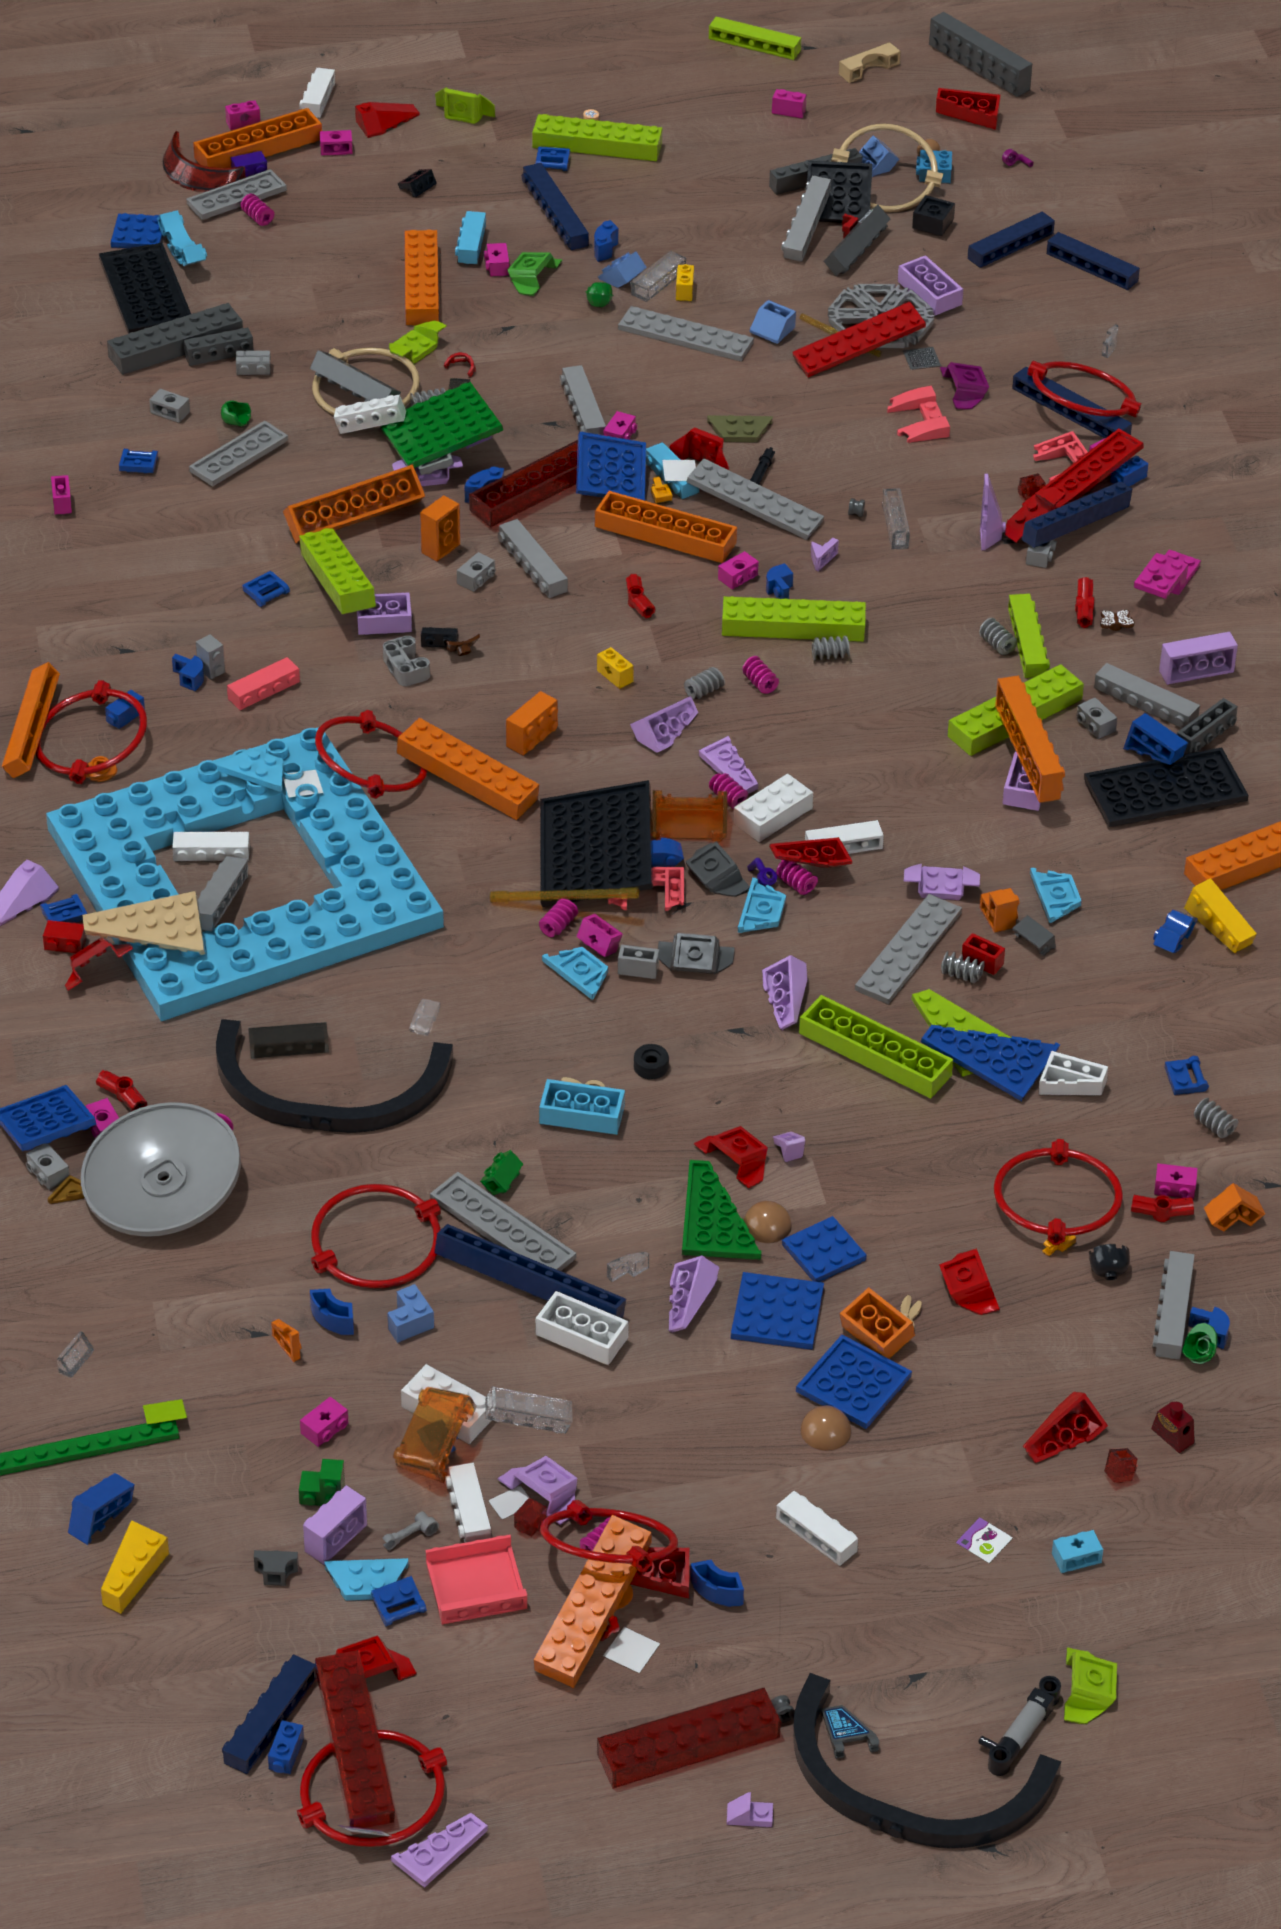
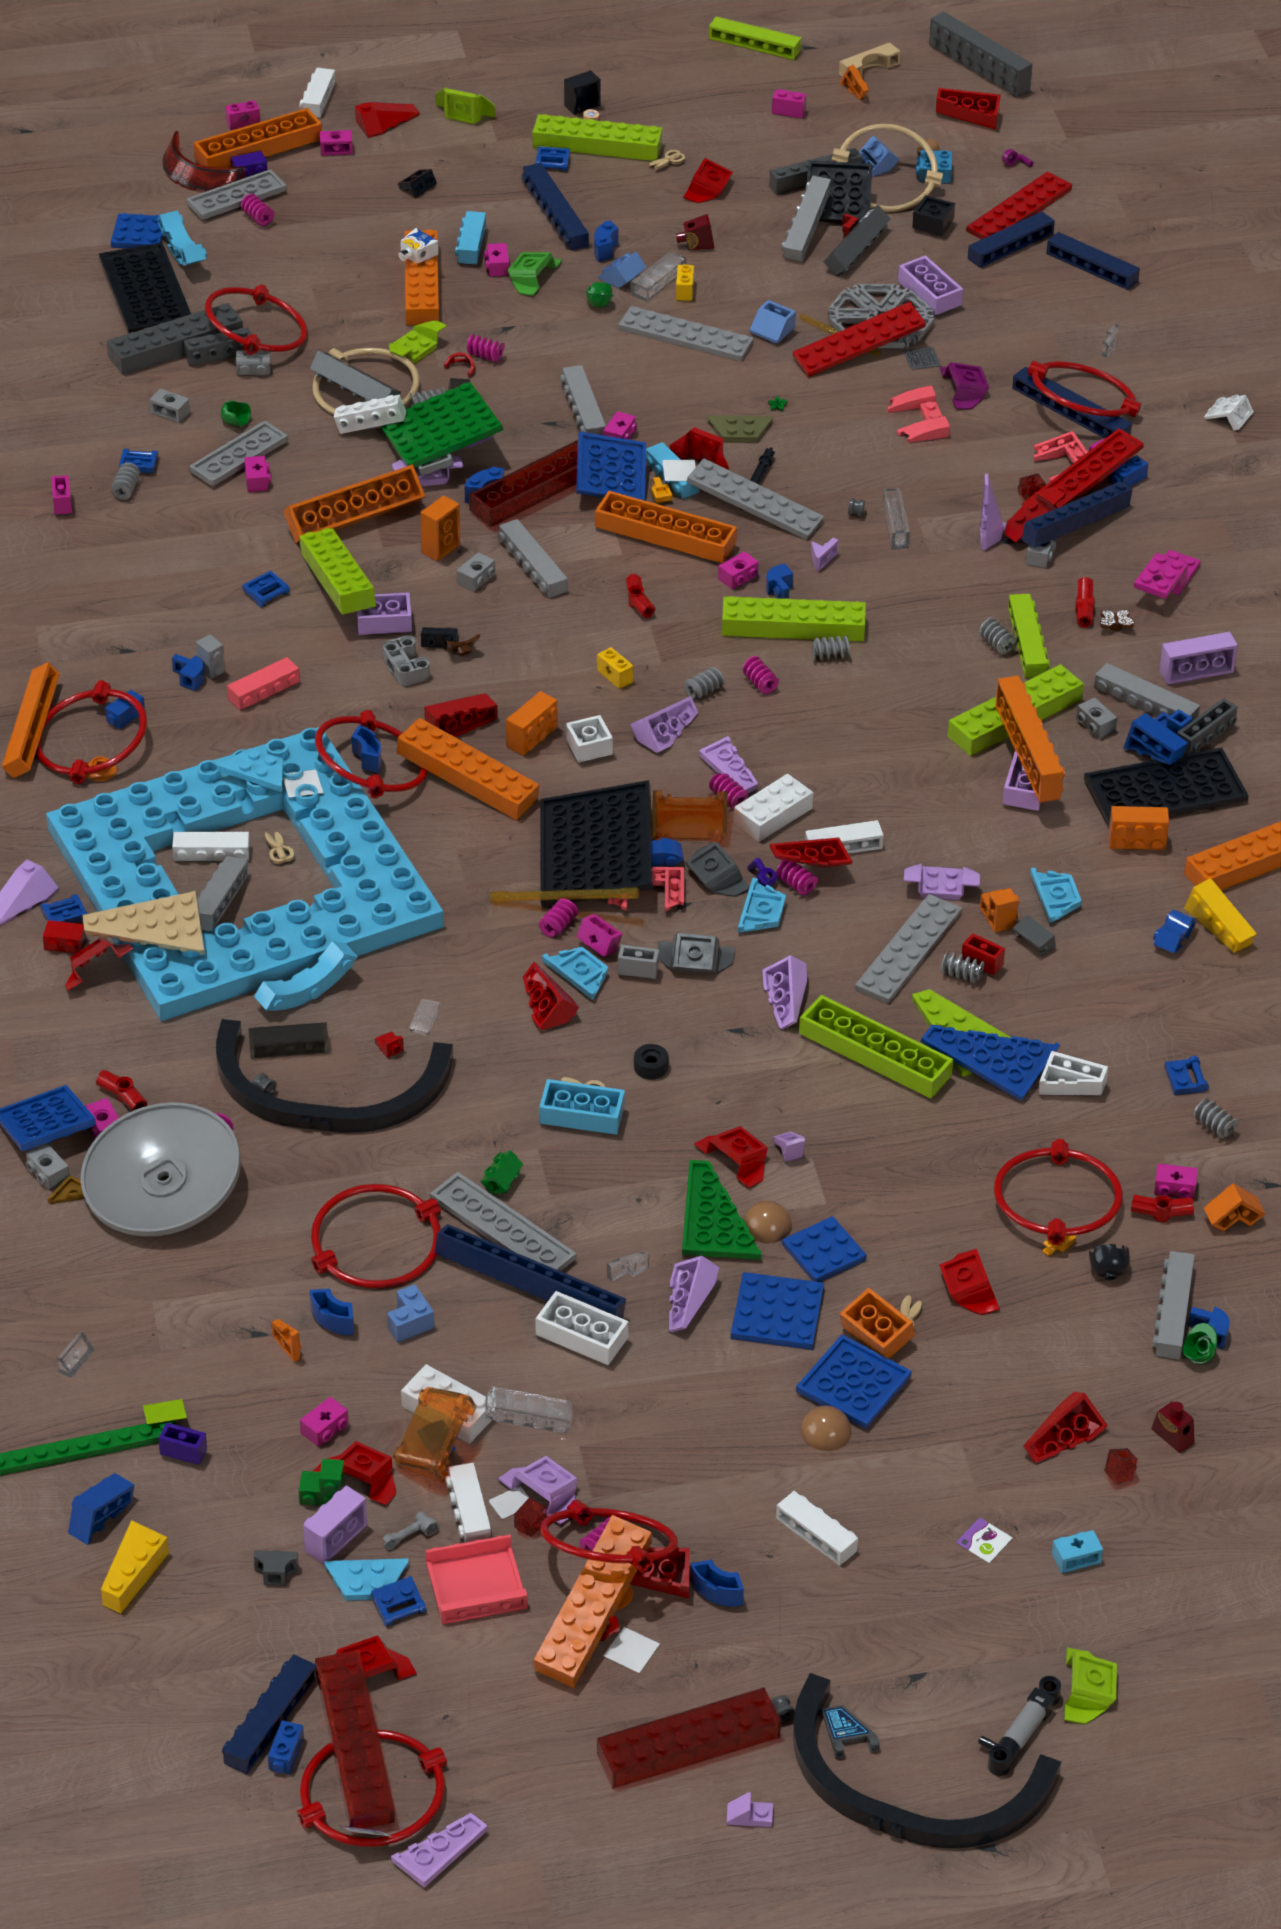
(125, 481): none -> light grey piece
(182, 1443): none -> dark purple brick
(257, 473): none -> dark pink brick
(260, 296): none -> red piece
(264, 1084): none -> dark grey wheel
(278, 848): none -> tan piece
(309, 982): none -> medium azure brick
(367, 748): none -> blue brick
(369, 1467): none -> red piece
(390, 1044): none -> red bracket
(418, 247): none -> white torso
(462, 714): none -> red wedge
(485, 349): none -> dark pink piece
(547, 999): none -> red wedge
(582, 92): none -> black container
(589, 738): none -> white brick
(672, 159): none -> tan piece
(697, 234): none -> dark red torso
(707, 182): none -> red piece
(778, 403): none -> green plant
(855, 82): none -> orange wing
(1020, 205): none -> red plate
(1138, 828): none -> orange brick
(1175, 721): none -> blue brick
(1235, 408): none -> white bracket

